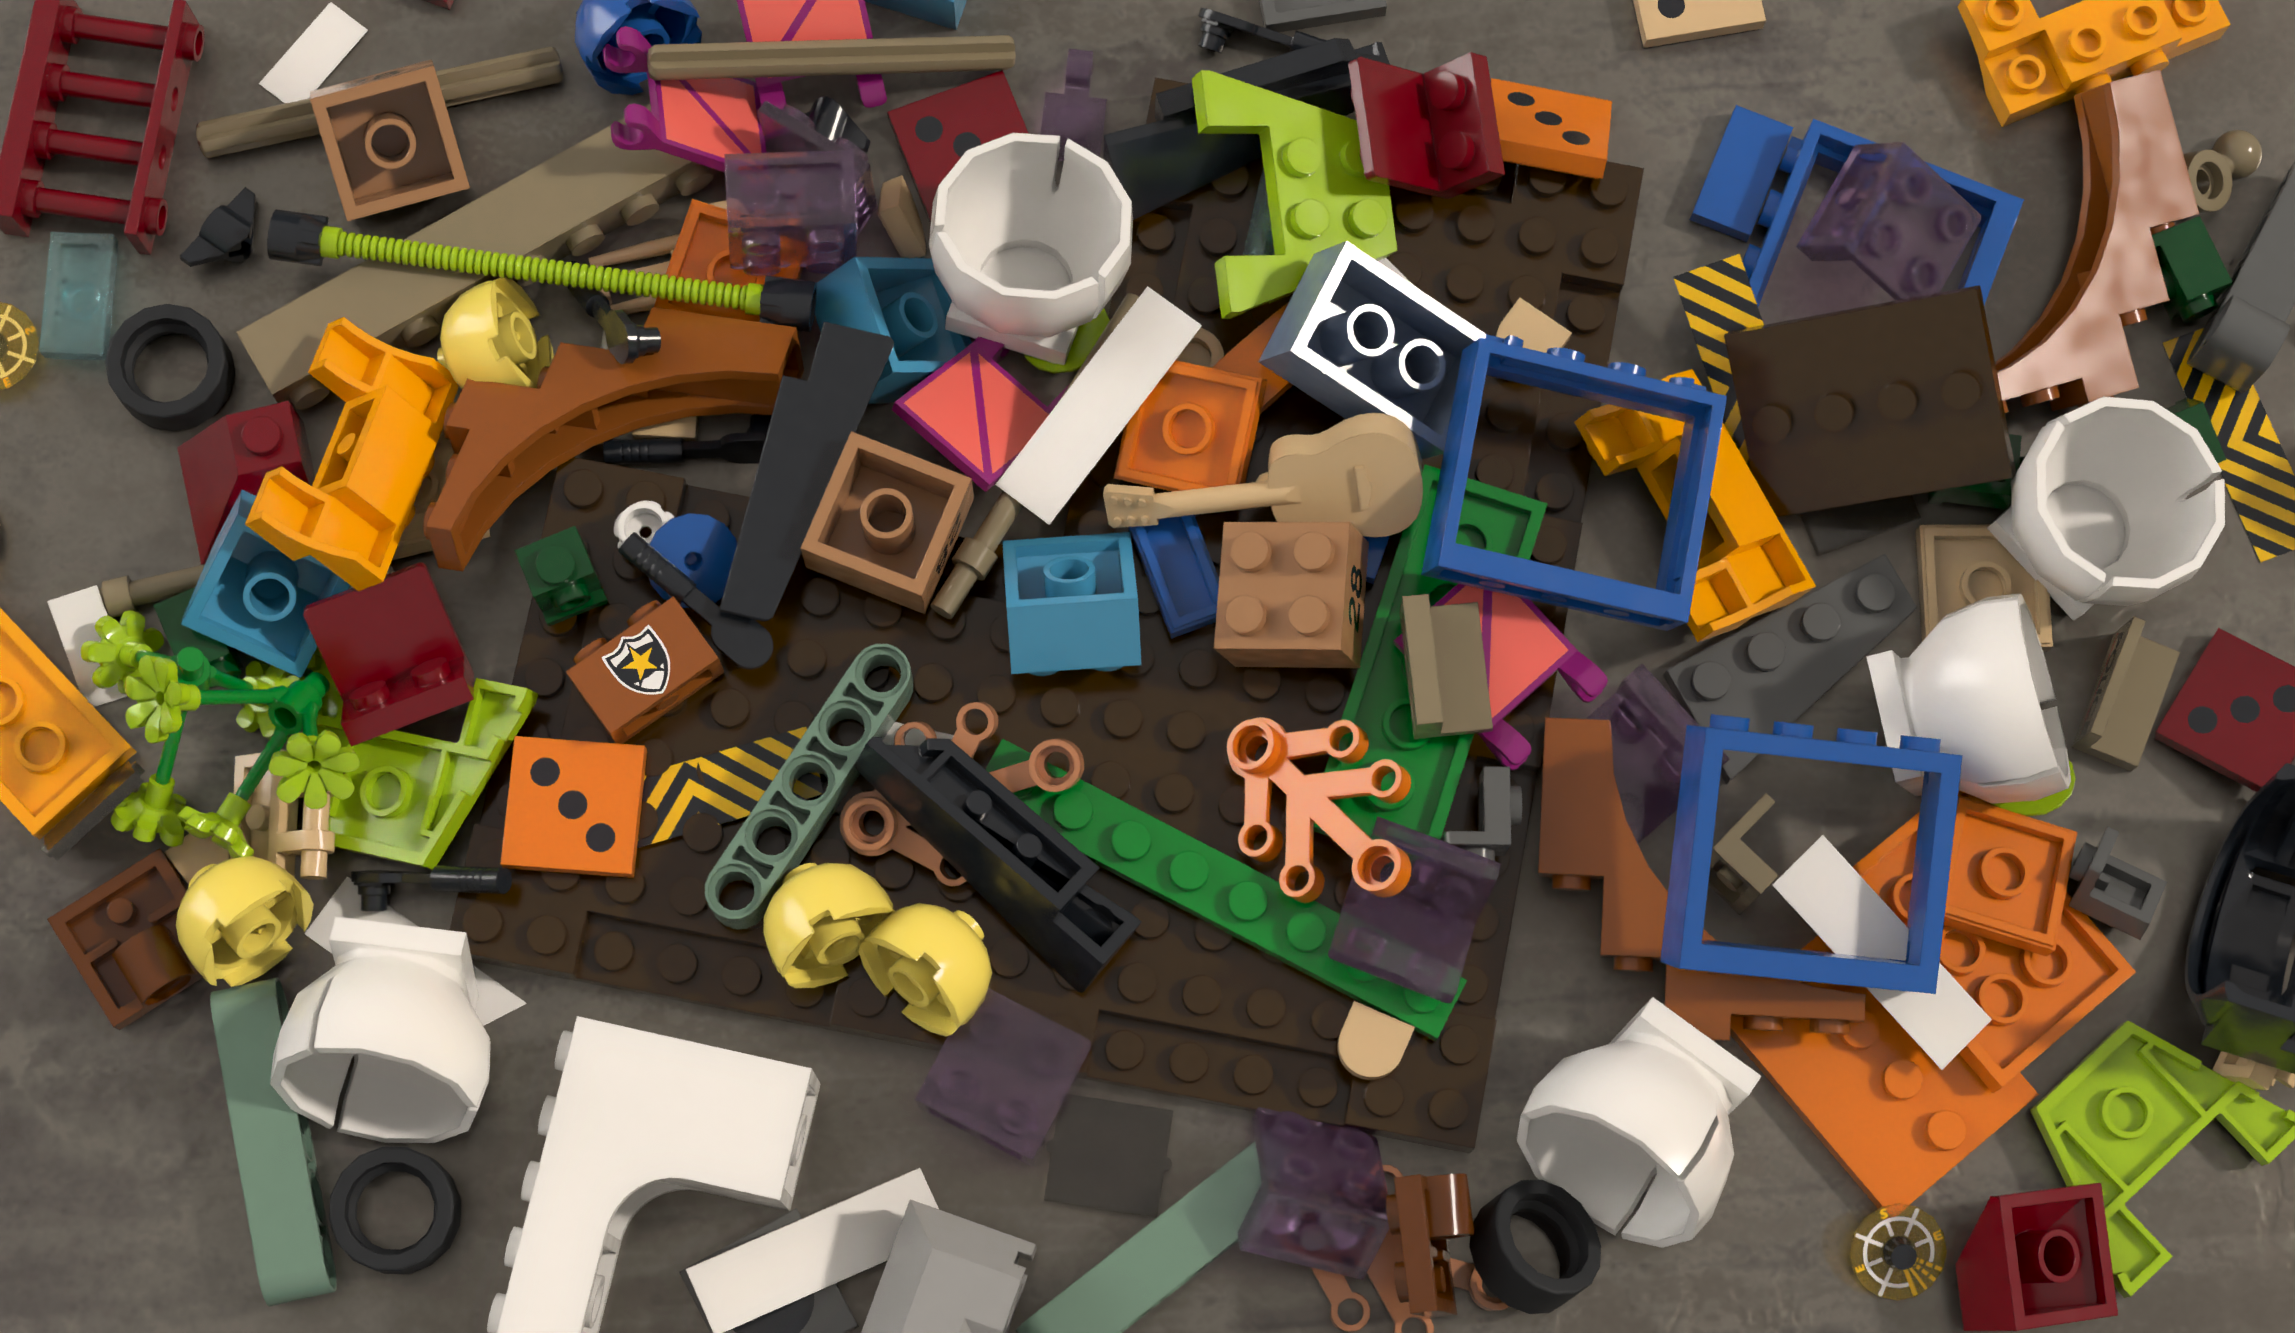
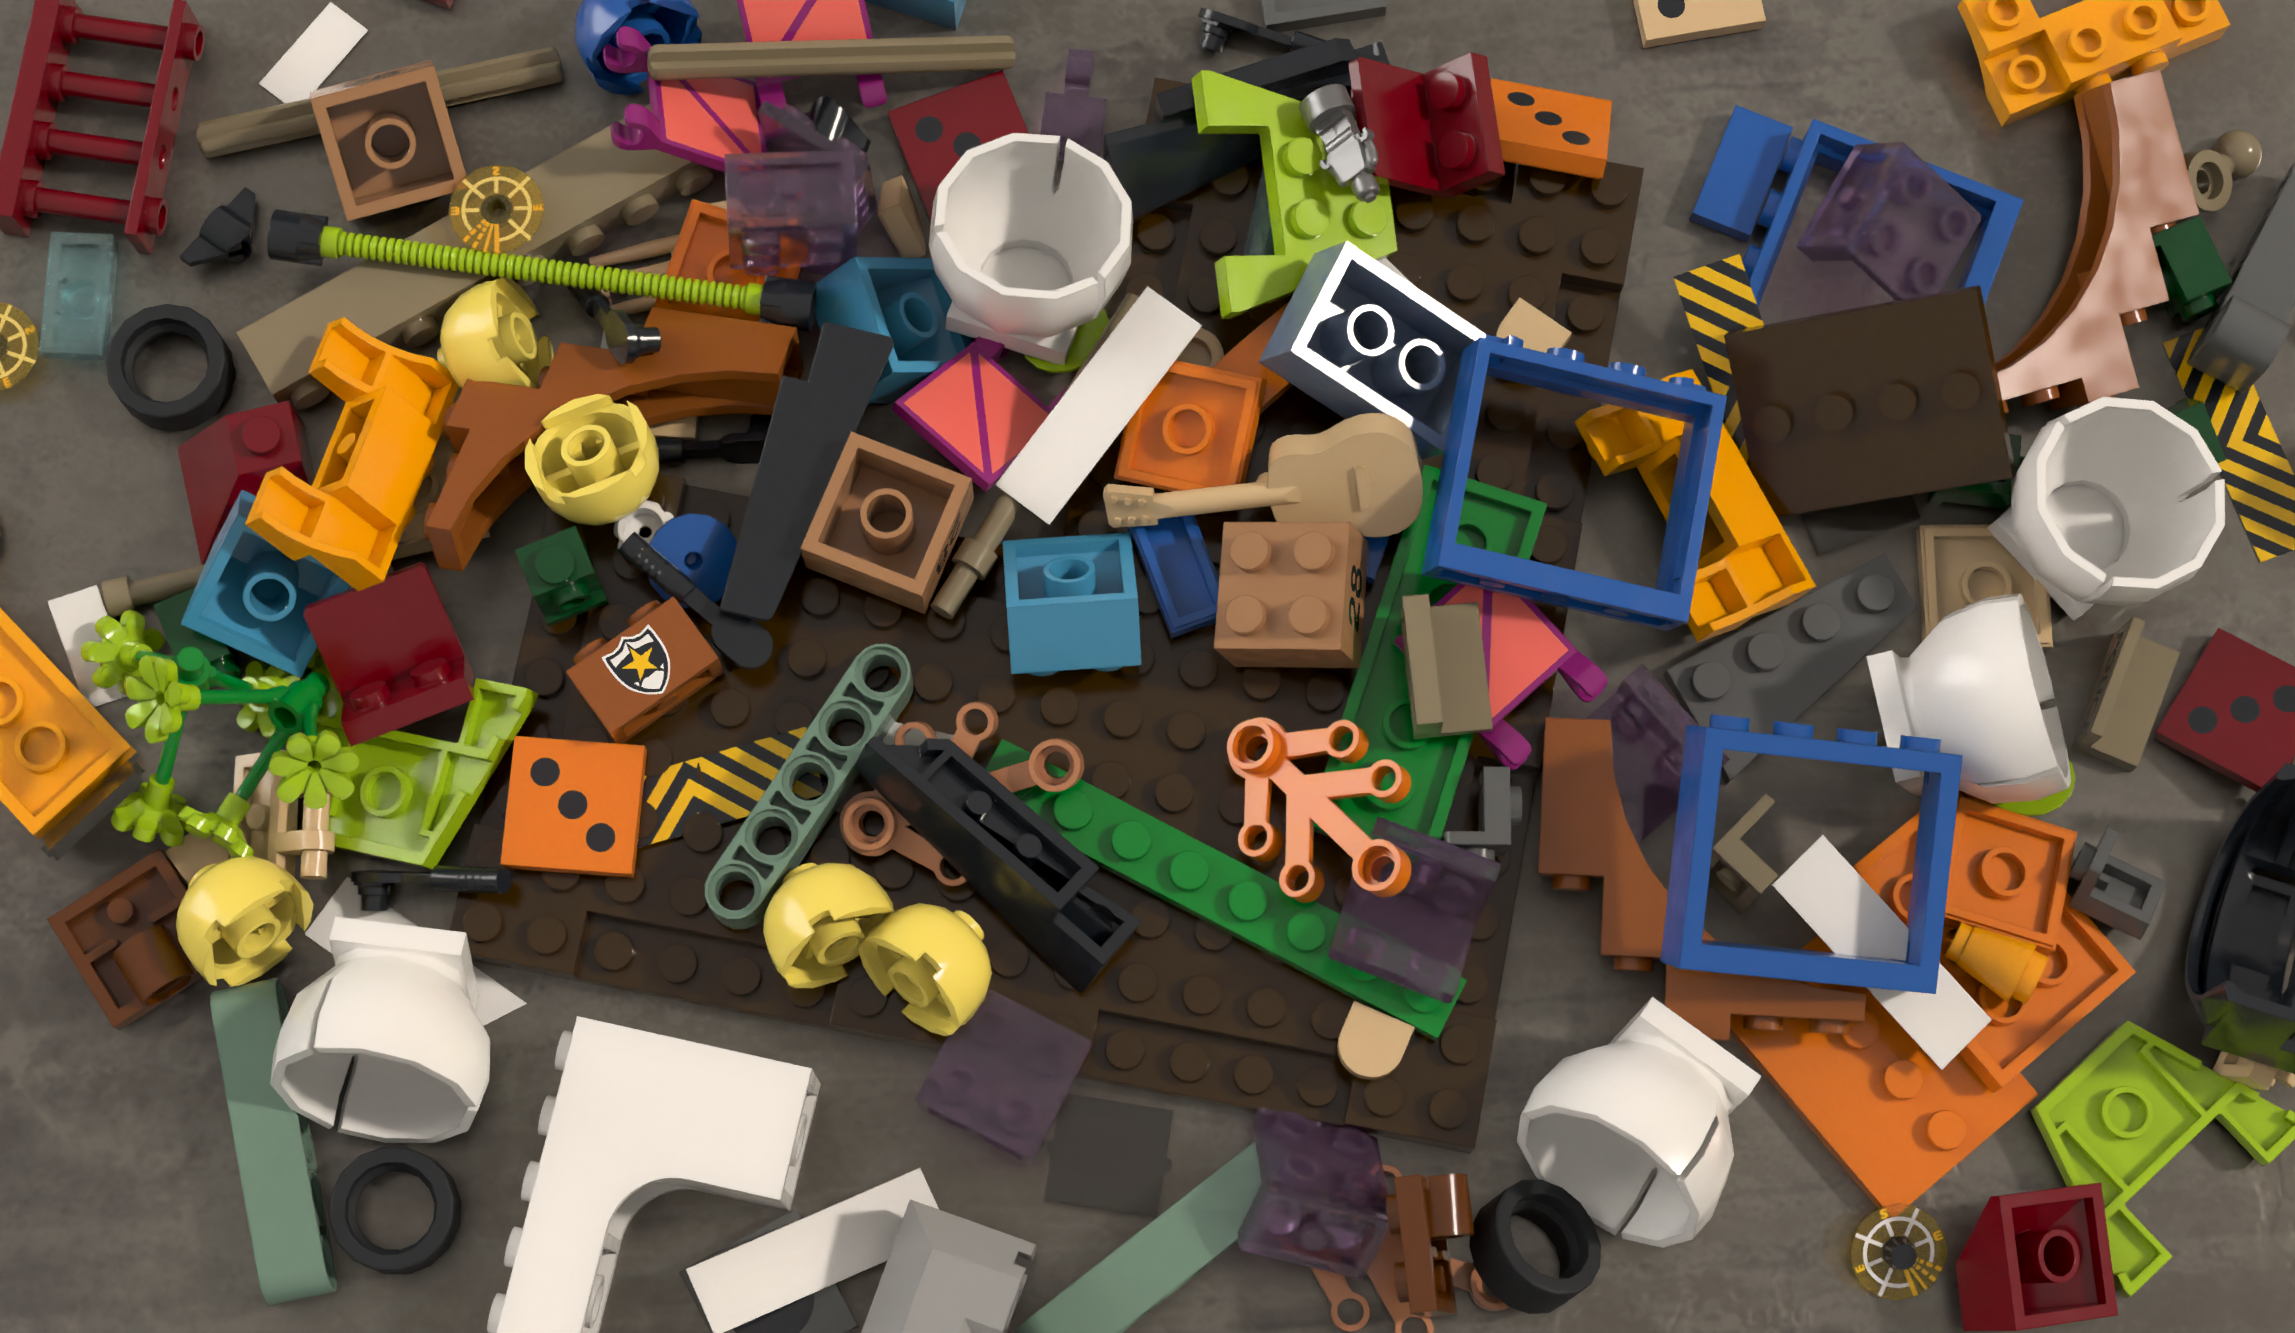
(496, 209): none -> clear yellow piece
(594, 460): none -> light yellow cylinder
(1351, 154): none -> flat silver piece
(1998, 961): none -> light orange cone

